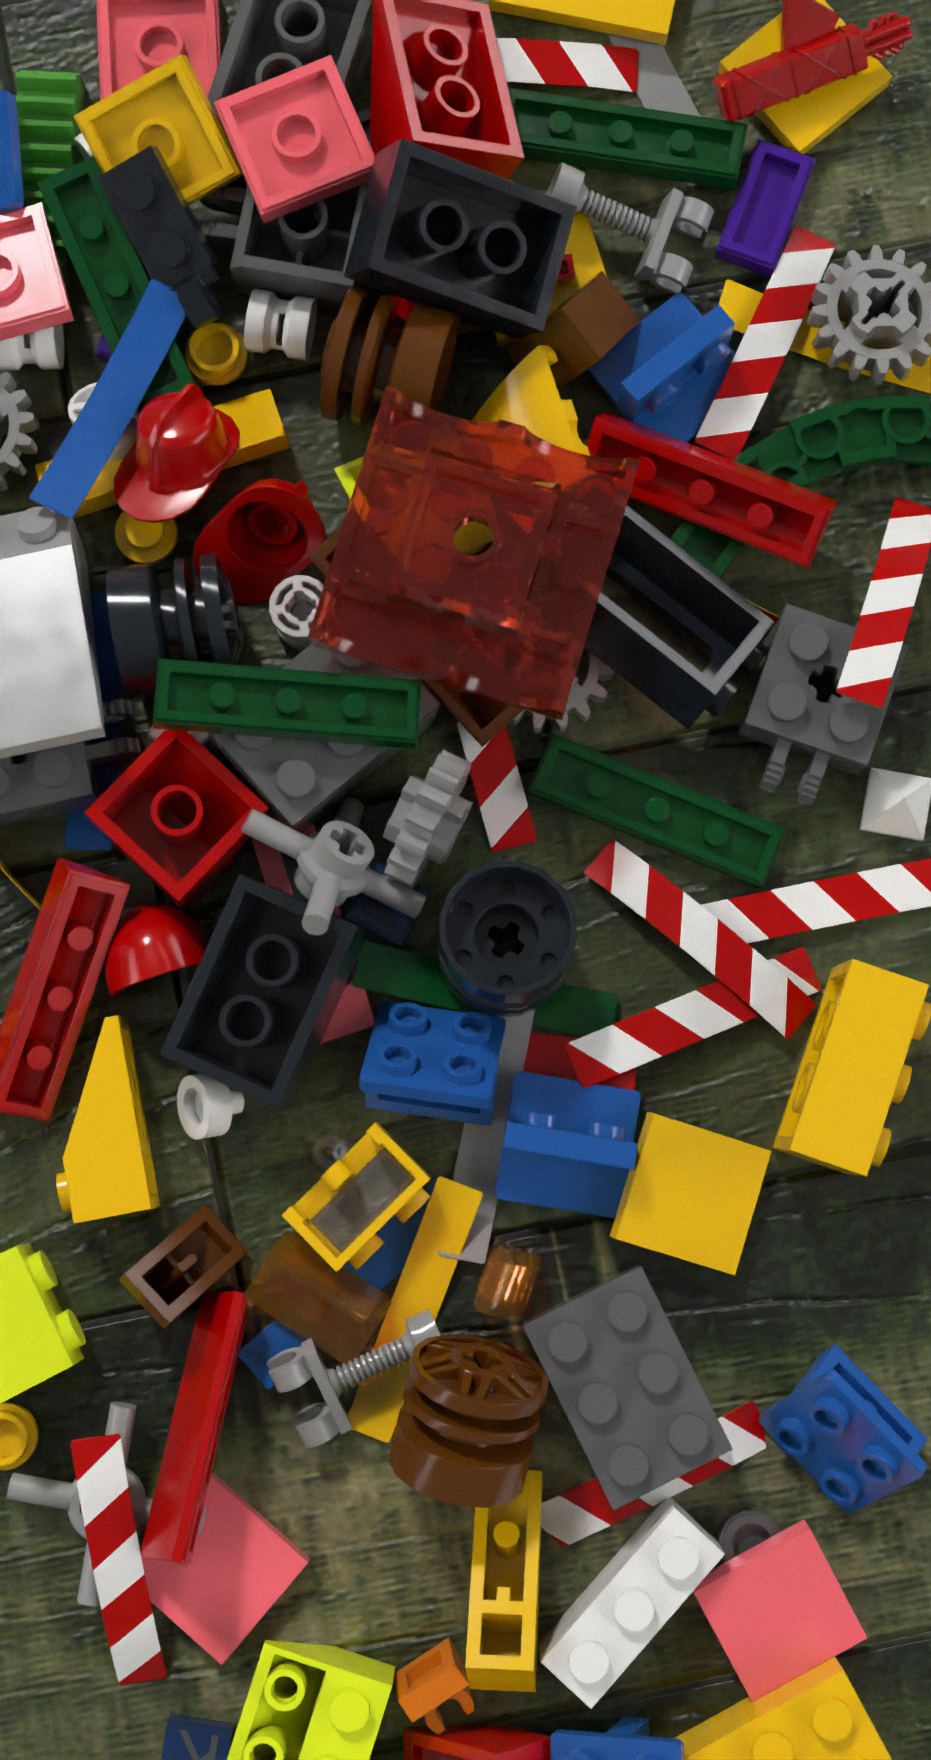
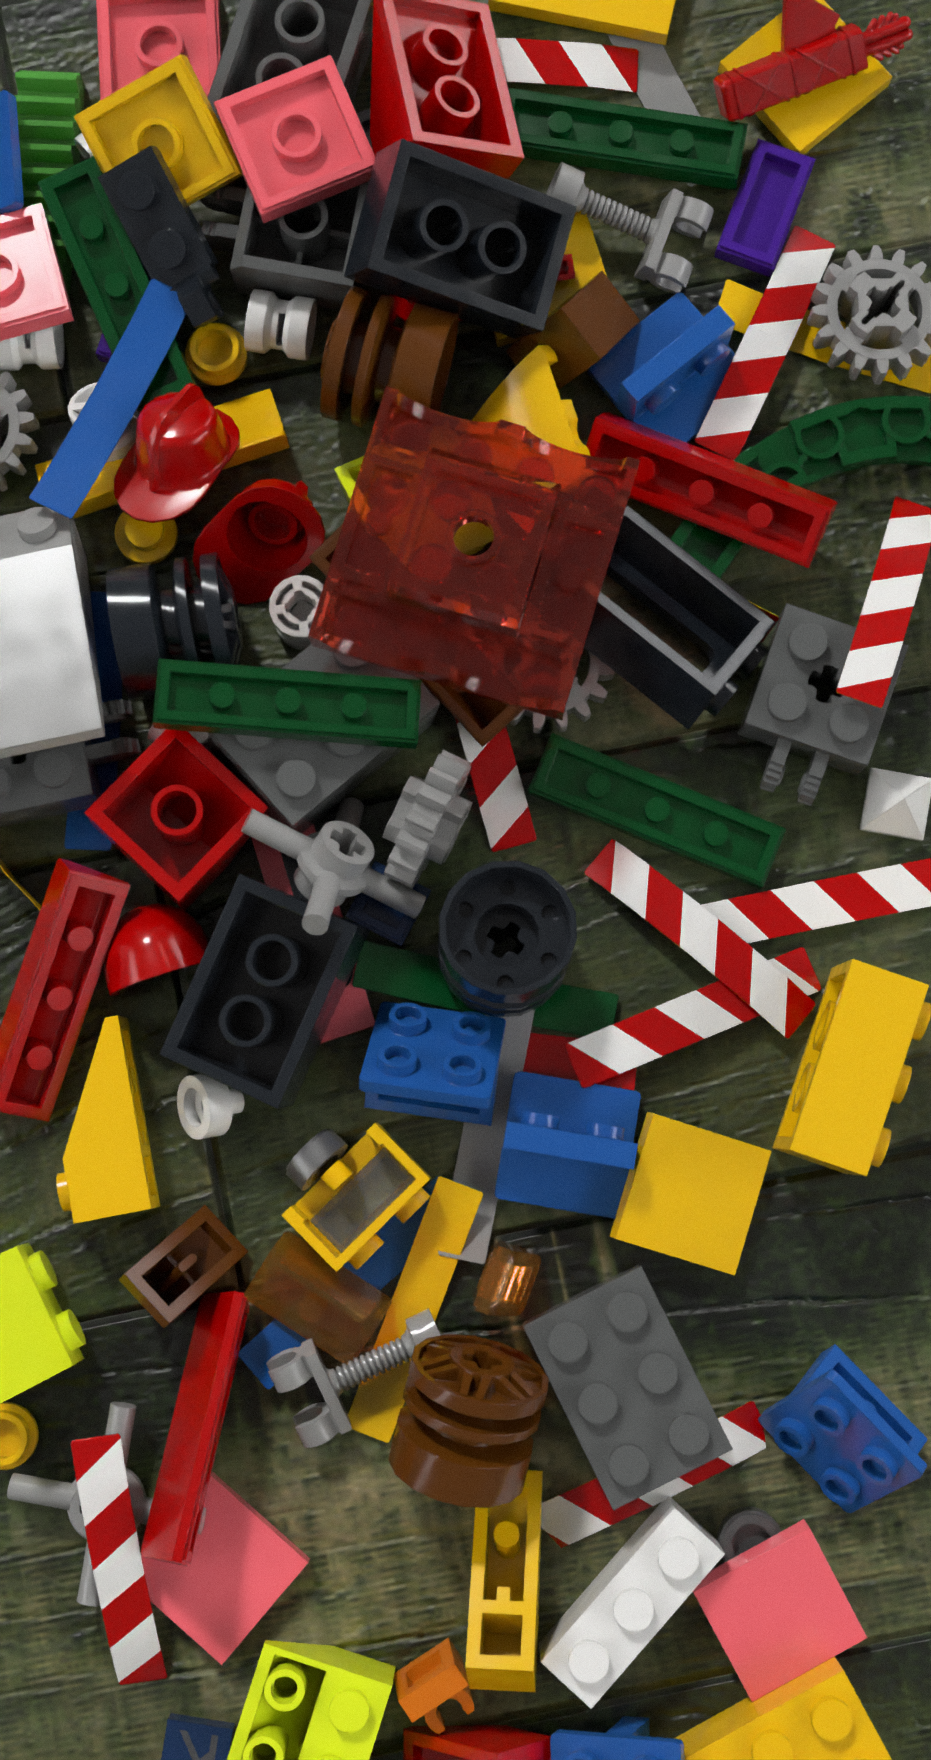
(315, 1158): none -> flat silver tile

